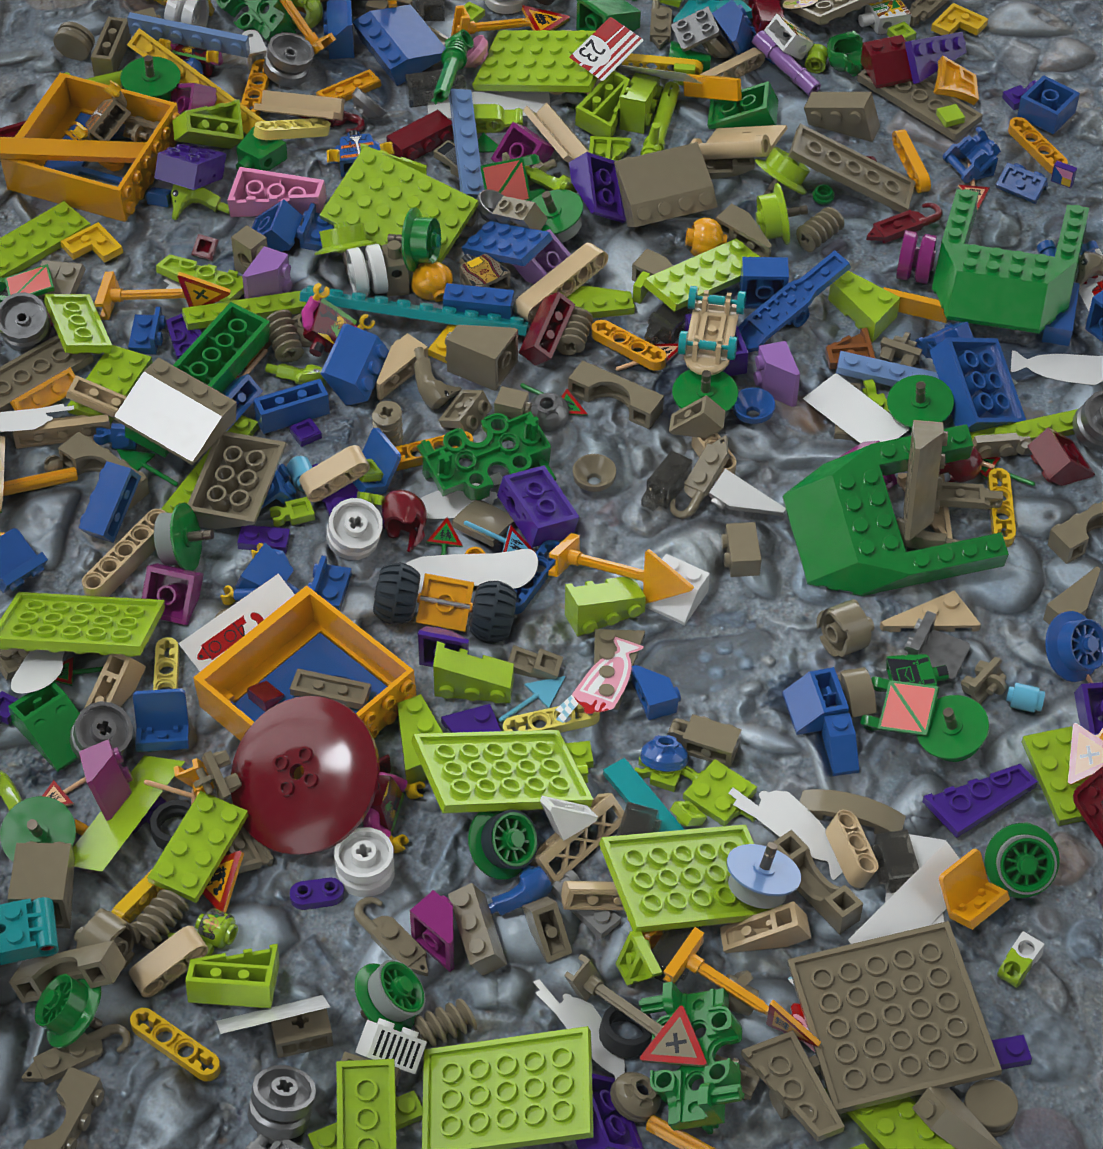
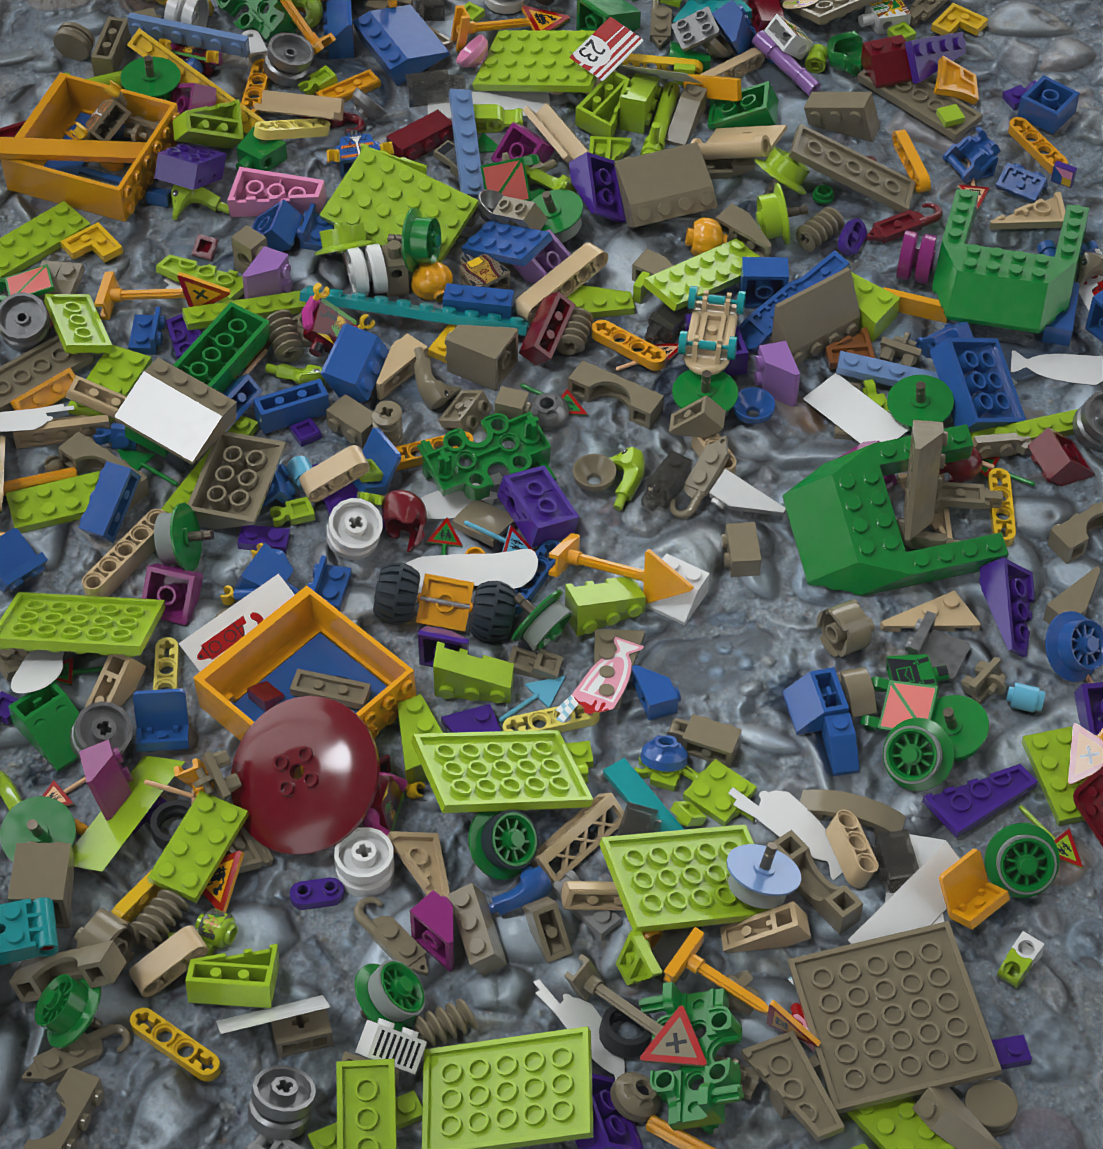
(51, 502): none -> lime plate
(318, 80): none -> lime plate
(350, 420): none -> dark tan brick
(423, 859): none -> tan wing
(453, 59): green piece -> none
(543, 622): none -> piece
(567, 817): white slope -> none
(633, 465): none -> lime animal
(687, 115): none -> dark tan slope
(817, 316): none -> dark tan slope
(852, 237): none -> dark purple plate
(918, 754): none -> green piece
(1009, 594): none -> dark purple wedge
(1035, 215): none -> tan wing
(1065, 842): none -> piece

